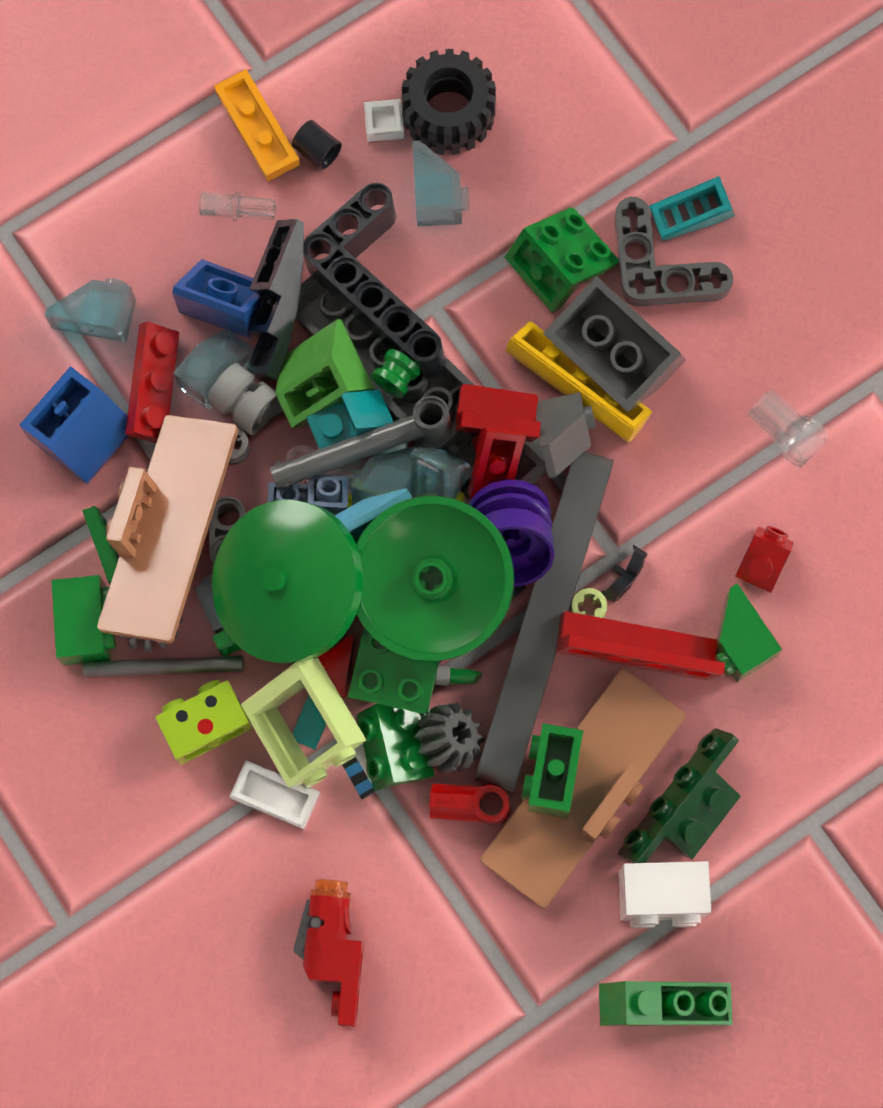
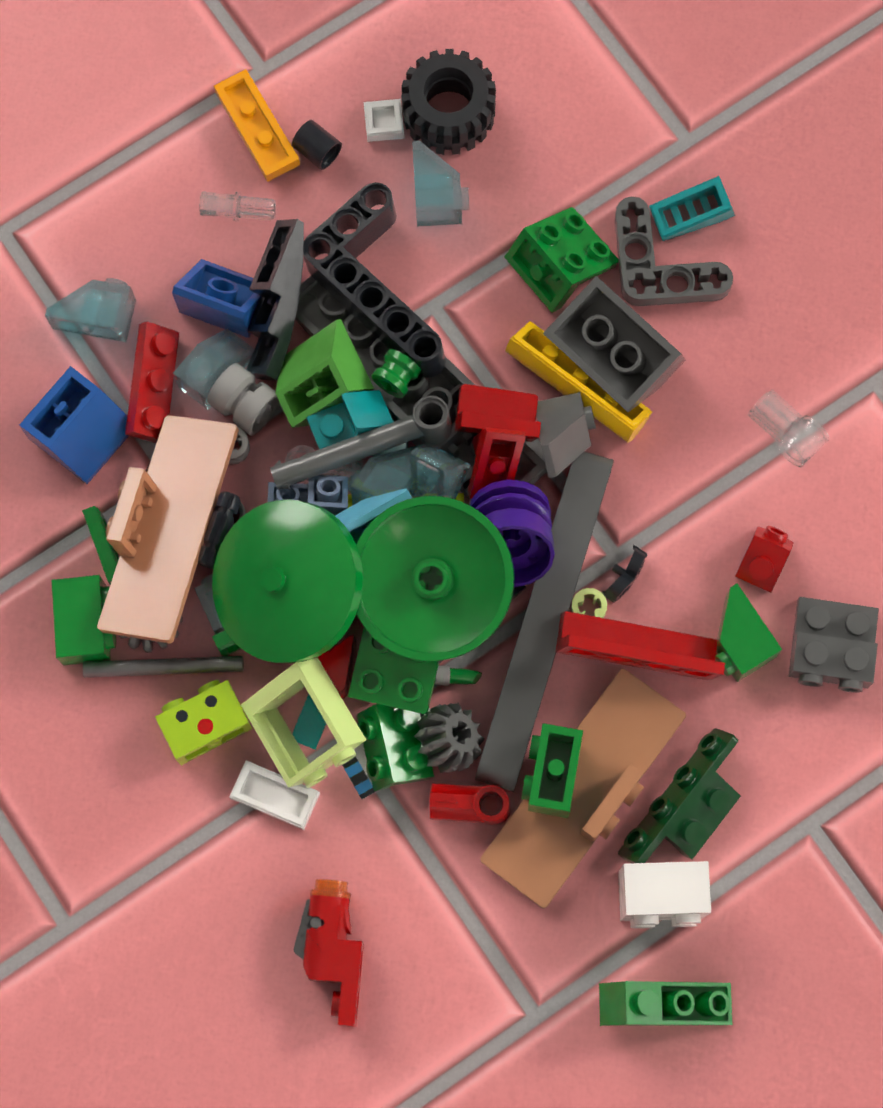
(218, 527): none -> black axle
(834, 644): none -> dark grey plate

